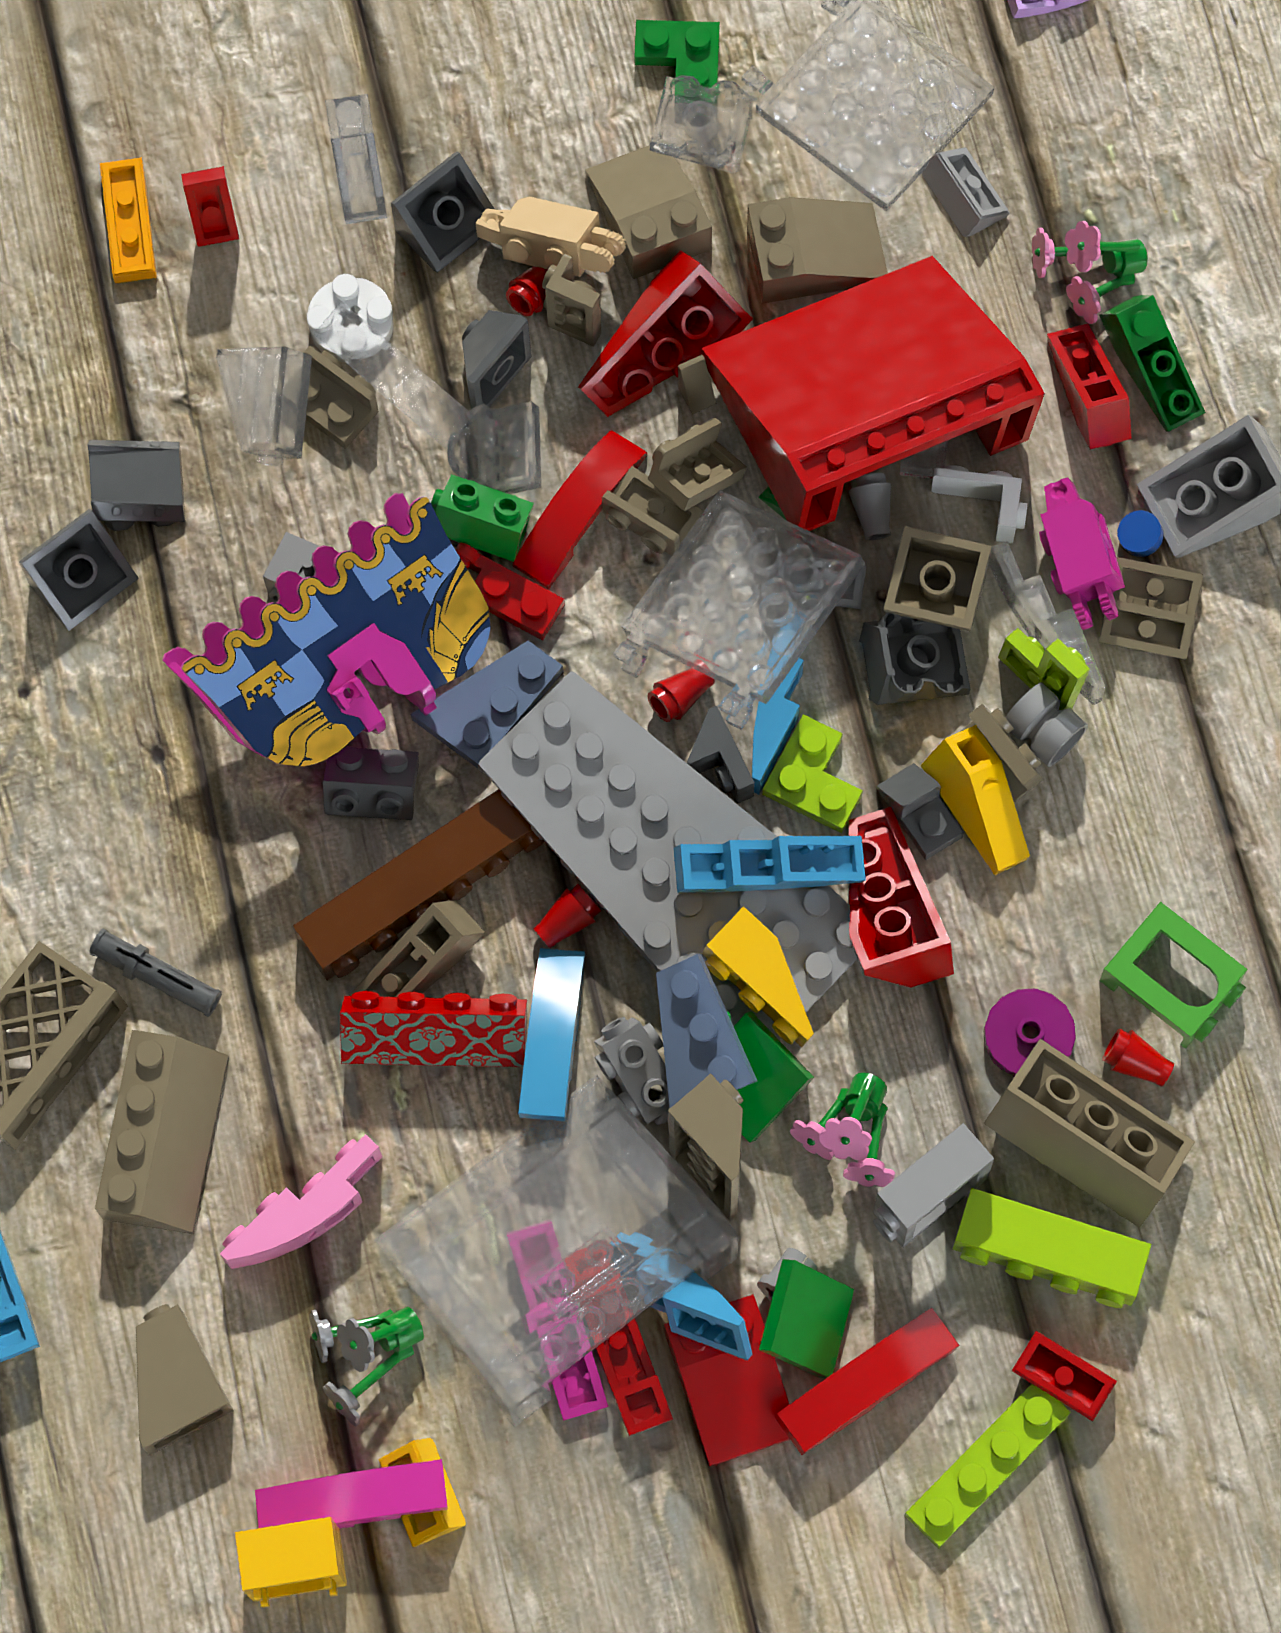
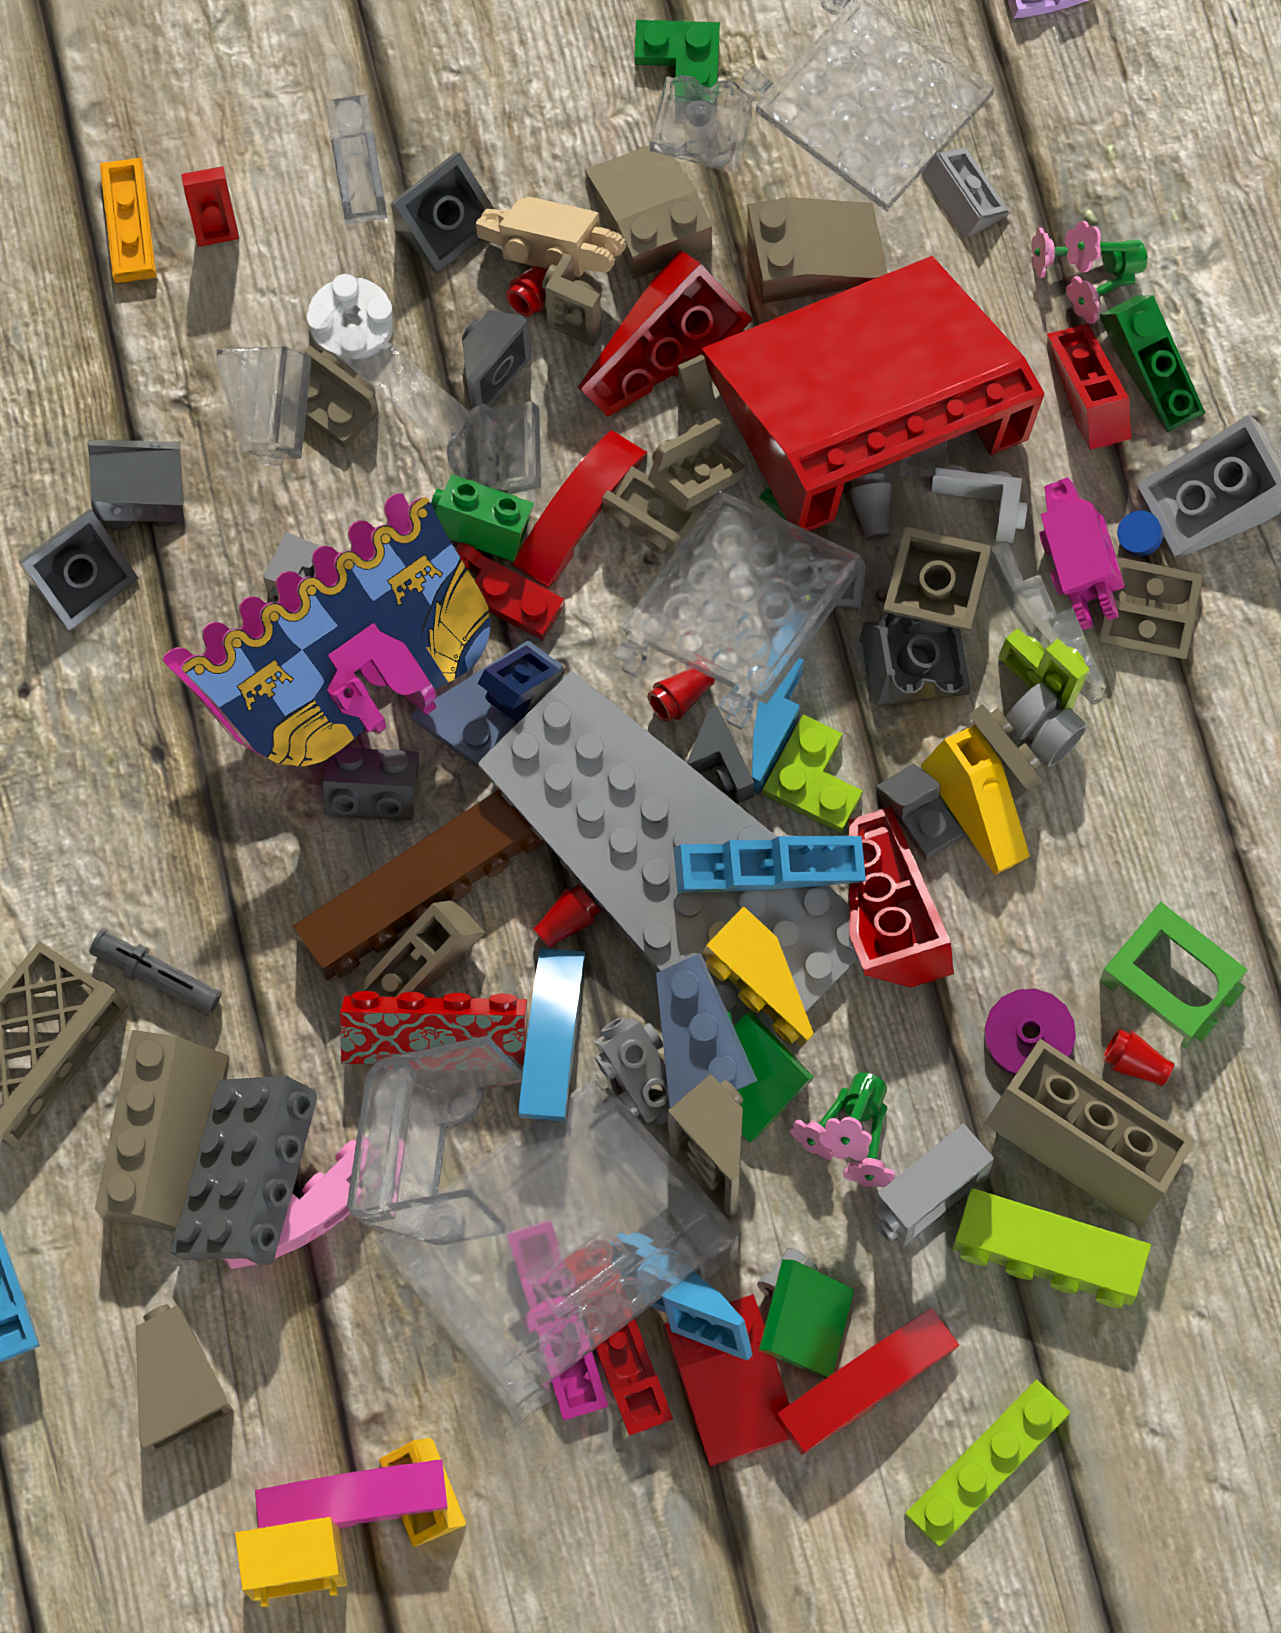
(245, 1170): none -> dark grey bracket
(392, 1330): plant -> none
(403, 1135): none -> clear windscreen
(518, 682): none -> dark blue slope
(1064, 1376): red slope -> none

